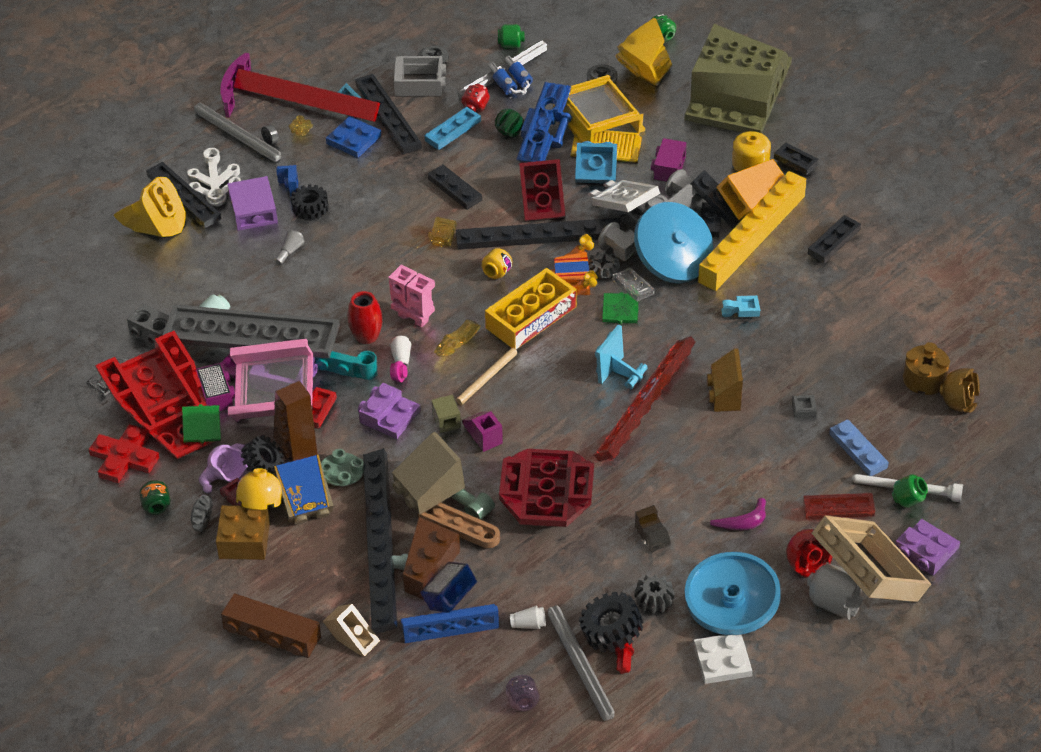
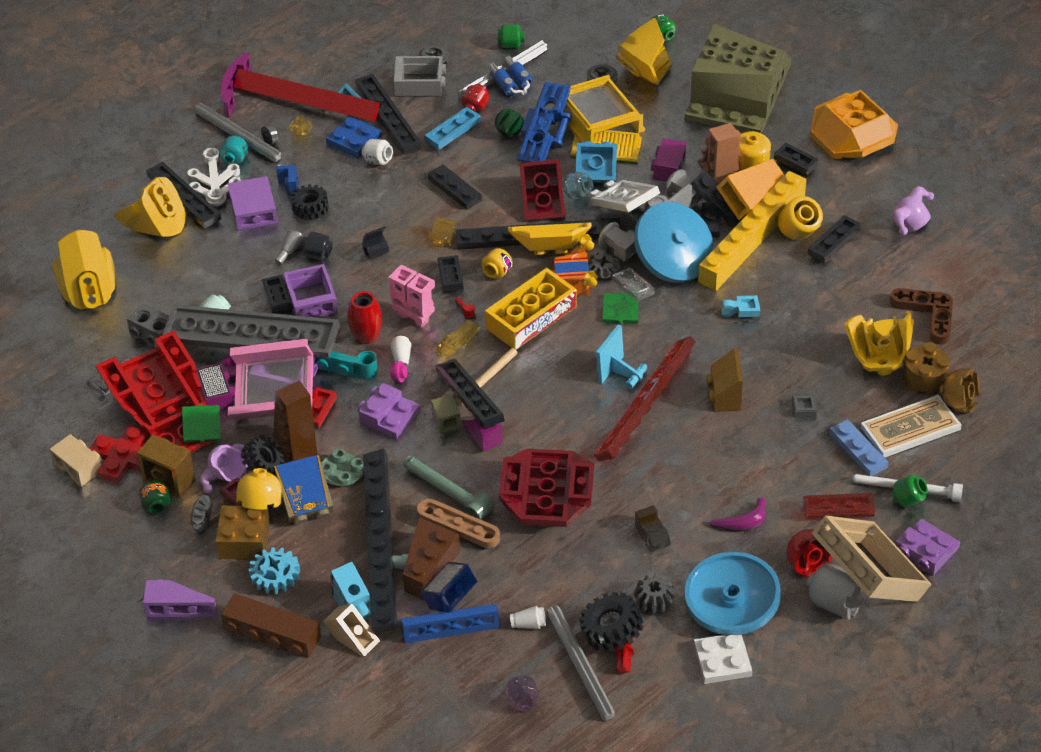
(76, 459): none -> tan brick
(80, 259): none -> yellow piece
(167, 463): none -> pearl gold brick
(172, 599): none -> medium lavender slope
(233, 150): none -> teal head
(274, 570): none -> medium azure gear
(277, 293): none -> black plate
(315, 306): none -> medium lavender window
(317, 246): none -> black head
(349, 589): none -> medium azure torso
(375, 244): none -> black panel
(377, 152): none -> white head
(429, 475): dark tan slope -> none
(450, 273): none -> black plate
(468, 310): none -> red hand
(470, 393): none -> black plate
(549, 237): none -> yellow wedge
(577, 185): none -> clear light blue head
(721, 152): none -> nougat wedge
(800, 218): none -> yellow head
(852, 126): none -> light orange piece
(880, 342): none -> yellow piece
(910, 426): none -> tile
(911, 212): none -> lavender piece
(936, 308): none -> reddish brown beam

